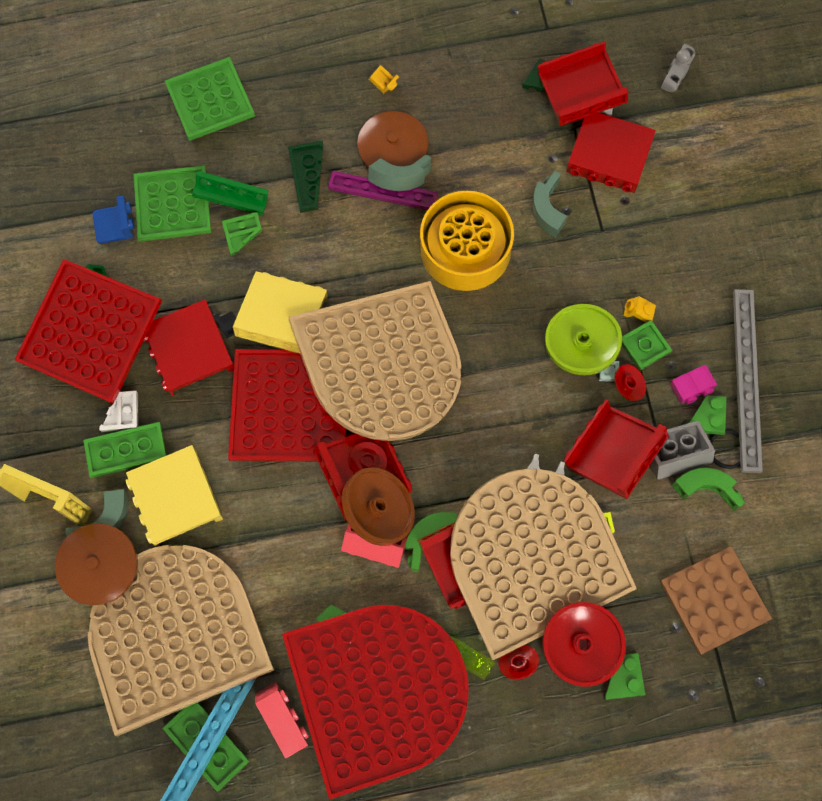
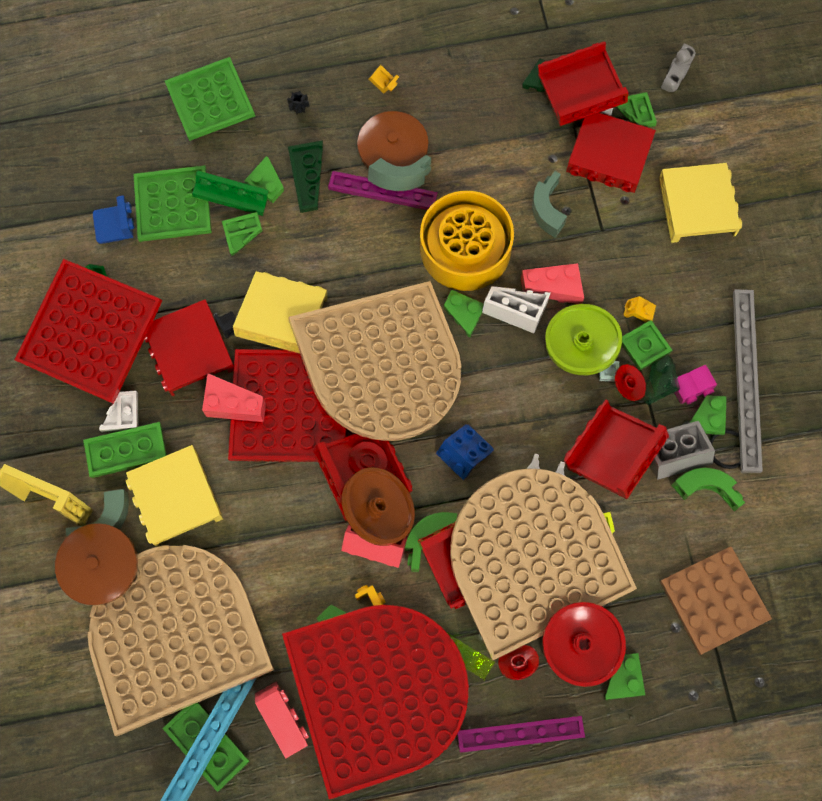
(231, 401): none -> coral wedge
(265, 177): none -> bright green wing
(298, 102): none -> black gear
(375, 598): none -> yellow bracket
(464, 311): none -> bright green wing
(464, 451): none -> blue bracket
(516, 307): none -> white wedge
(521, 734): none -> magenta plate
(560, 281): none -> coral wedge
(639, 110): none -> bright green wing
(661, 380): none -> clear green wing
(699, 201): none -> light yellow panel

